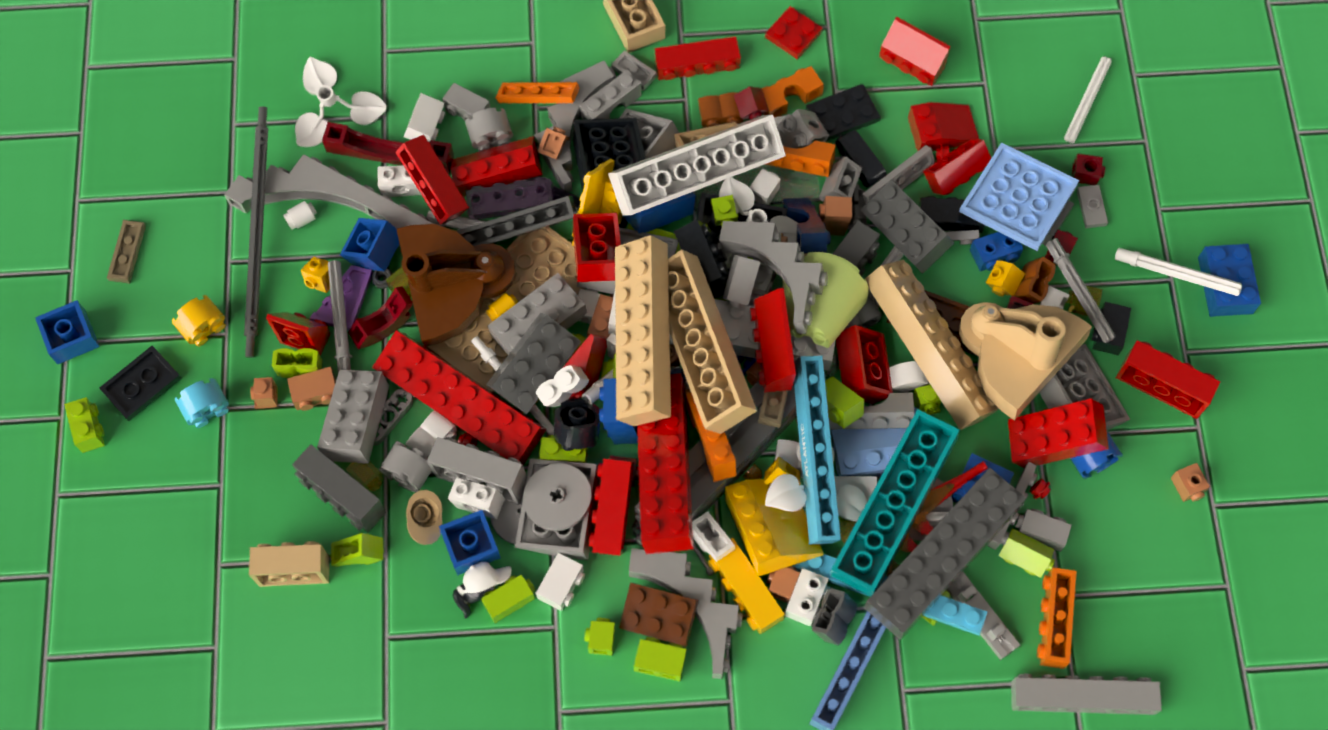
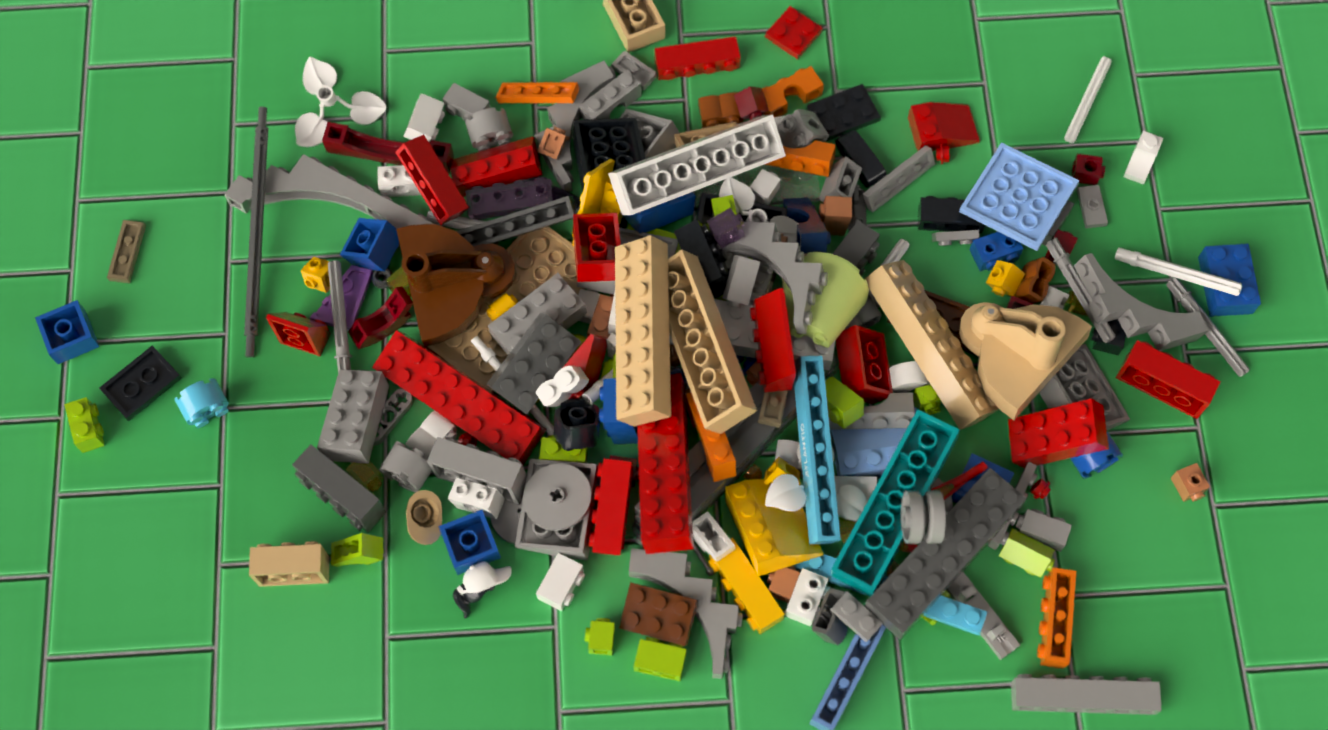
(199, 320): yellow brick -> none
(264, 393): nougat brick -> none
(292, 363): lime brick -> none
(300, 215): white brick -> none
(312, 388): nougat brick -> none
(509, 597): lime brick -> none
(726, 227): none -> clear purple brick
(856, 616): none -> light grey plate
(907, 226): dark grey brick -> none
(914, 52): slope -> none
(923, 517): none -> light grey wheel
(957, 166): red brick -> none
(1136, 317): none -> light grey arch
(1143, 157): none -> white arch
(1214, 335): none -> light grey axle

